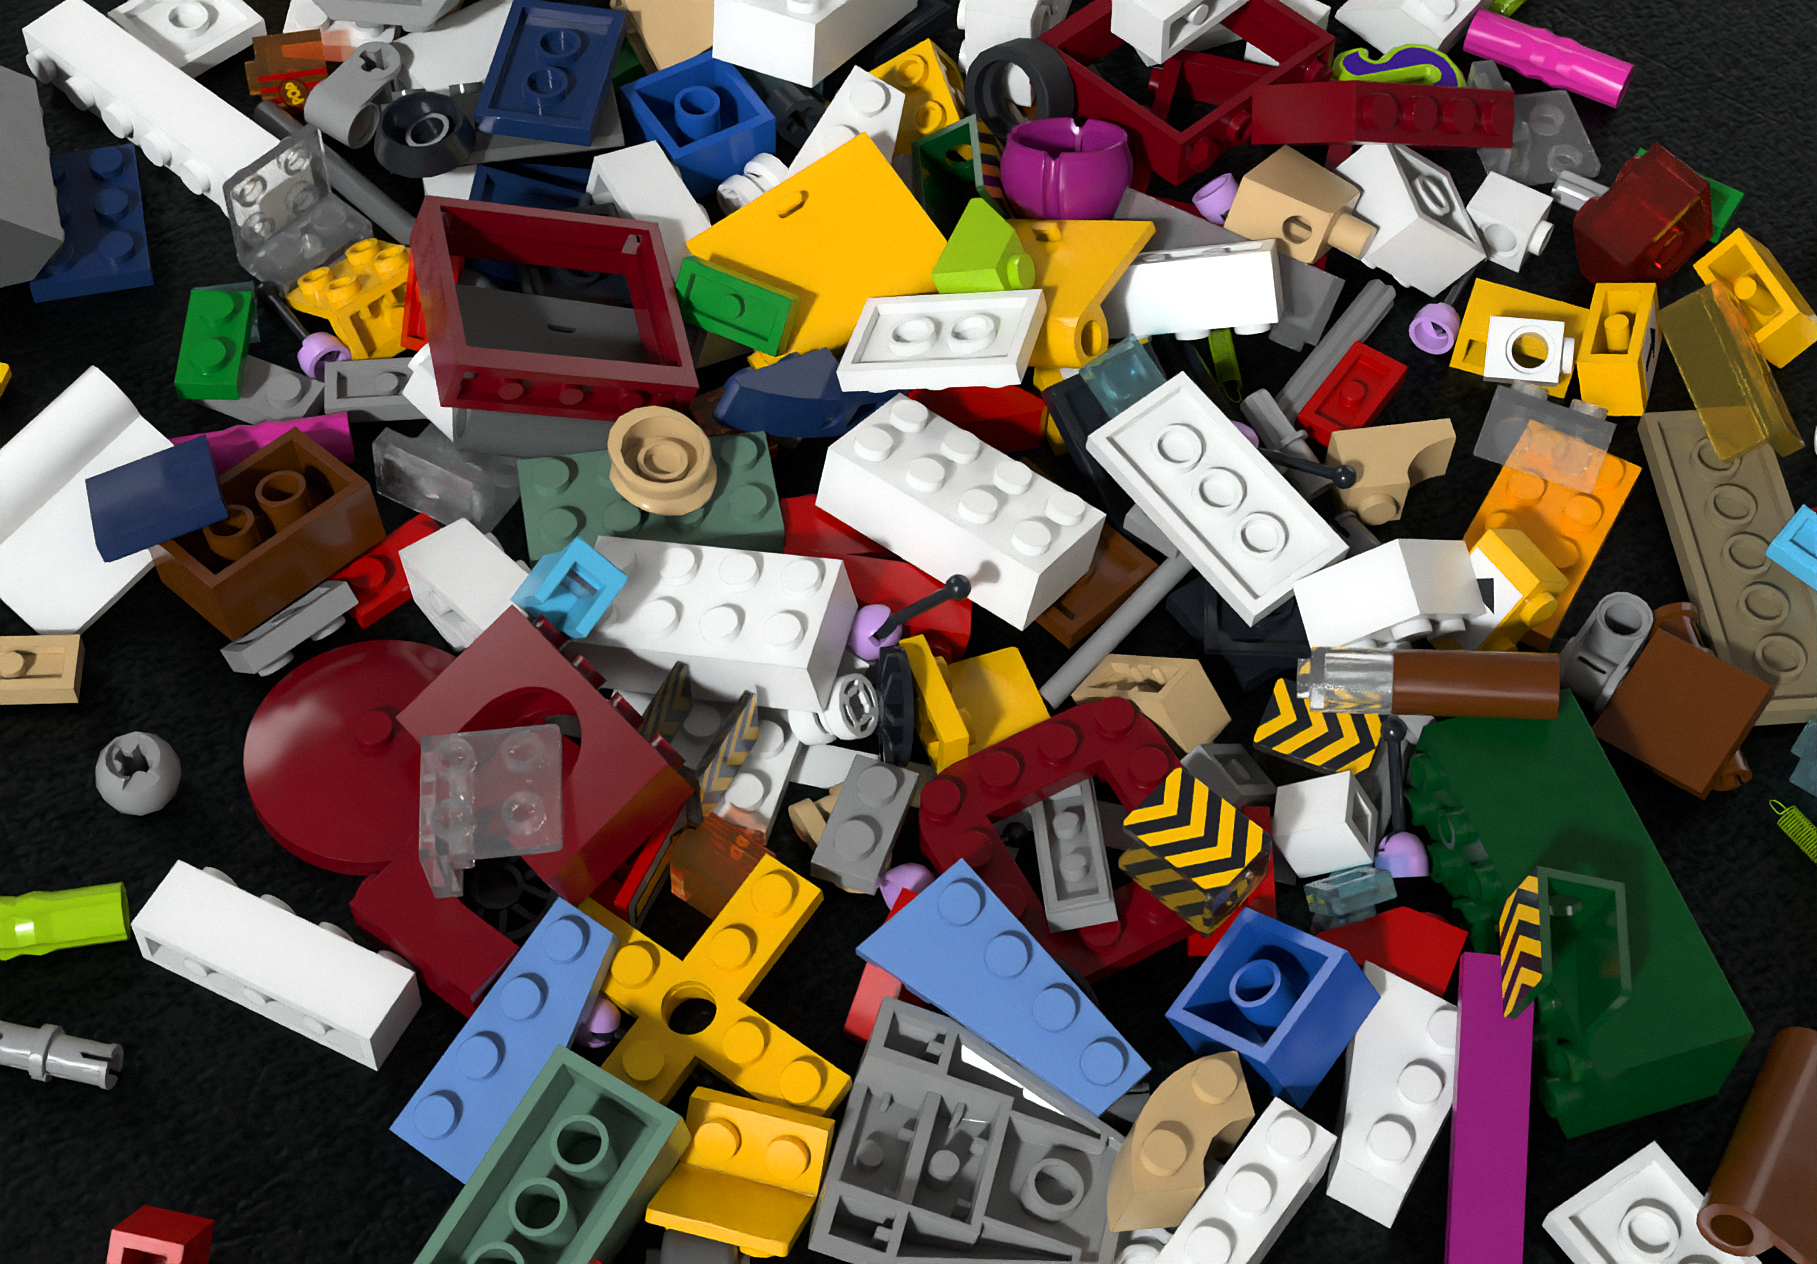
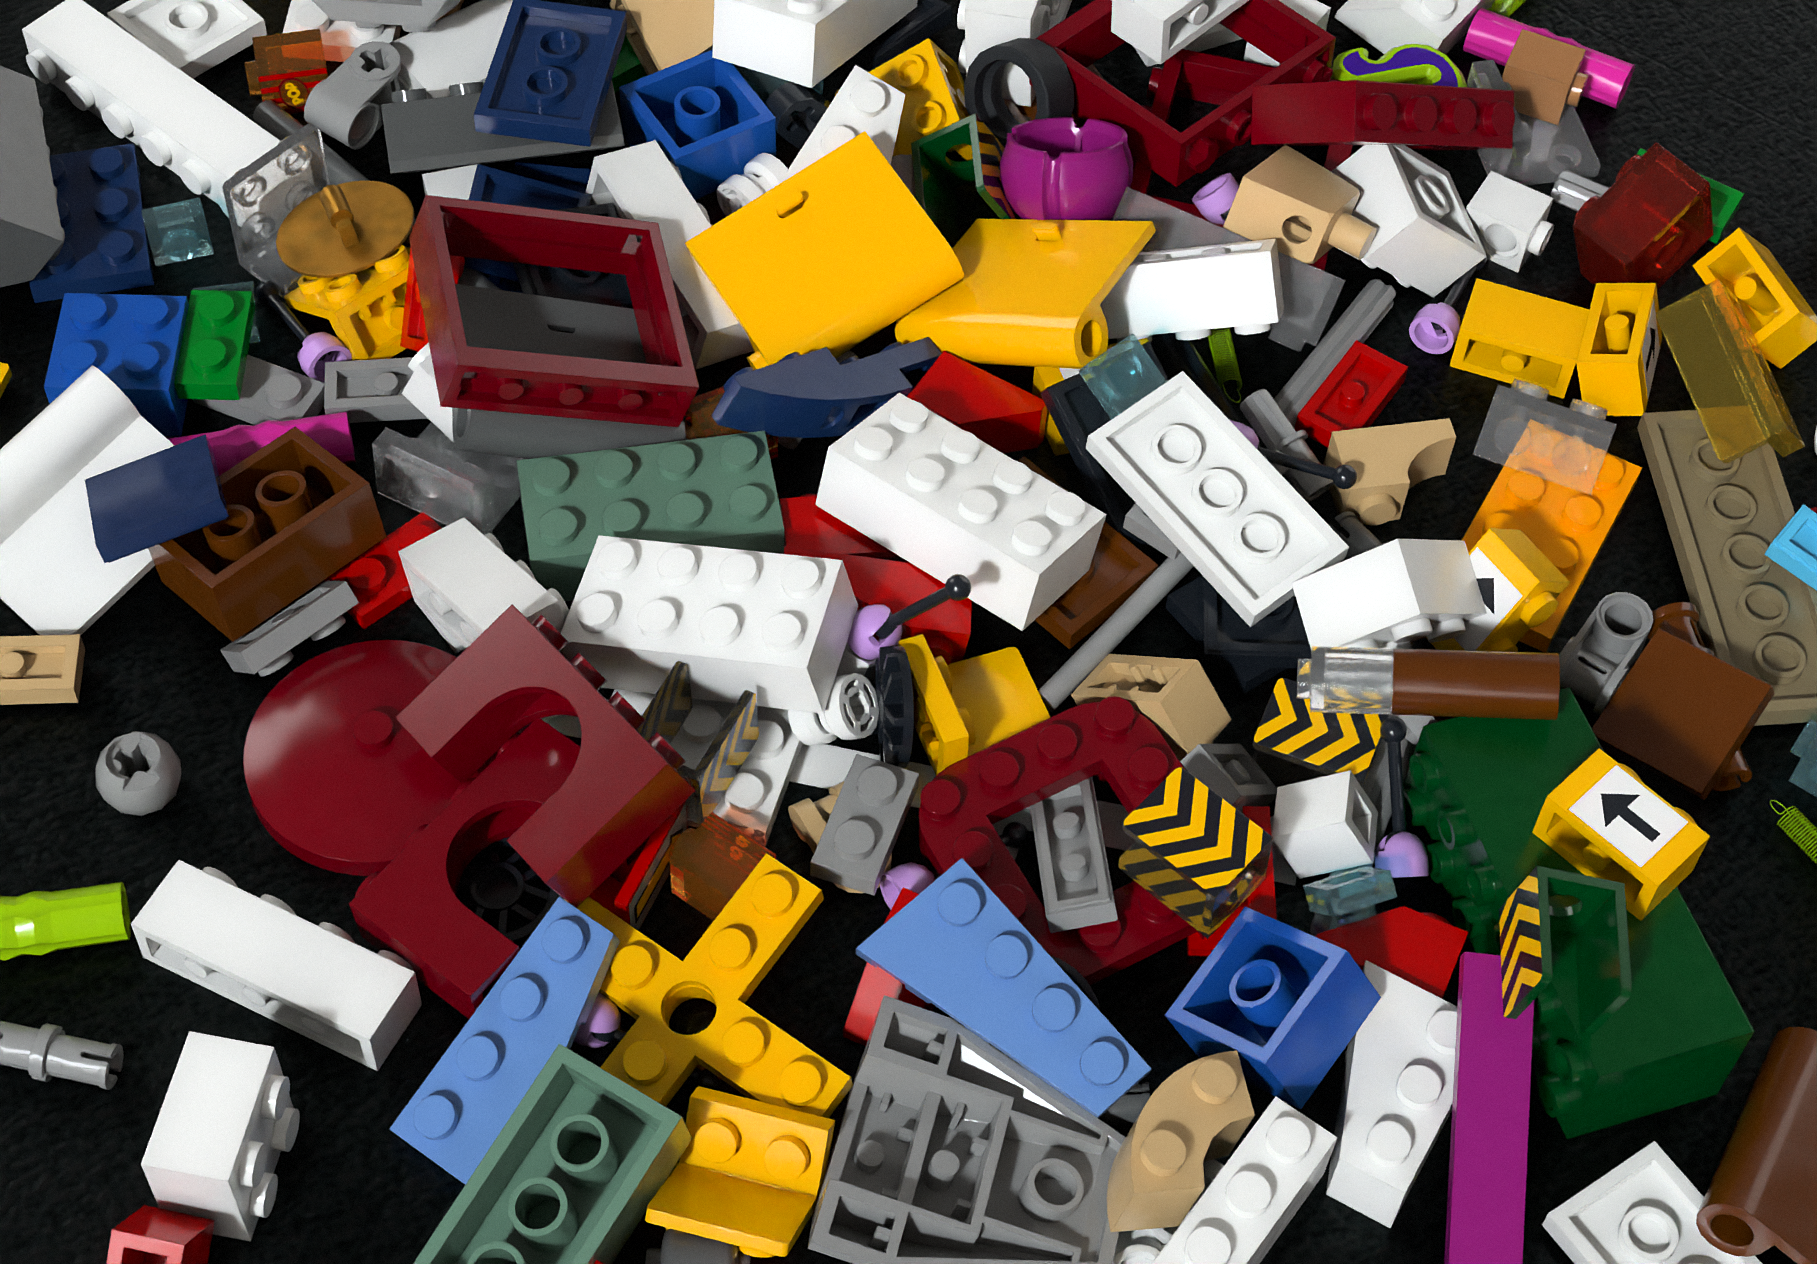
(131, 342): none -> blue brick
(177, 231): none -> clear light blue plate
(222, 1134): none -> white brick
(345, 229): none -> pearl gold shield
(423, 135): black hat -> none
(488, 799): clear bracket -> none
(570, 588): medium azure window -> none
(661, 461): tan piece -> none
(735, 305): green plate -> none
(943, 341): white plate -> none
(983, 255): lime slope -> none
(1506, 331): white brick -> none
(1545, 76): none -> medium nougat brick
(1620, 831): none -> yellow brick

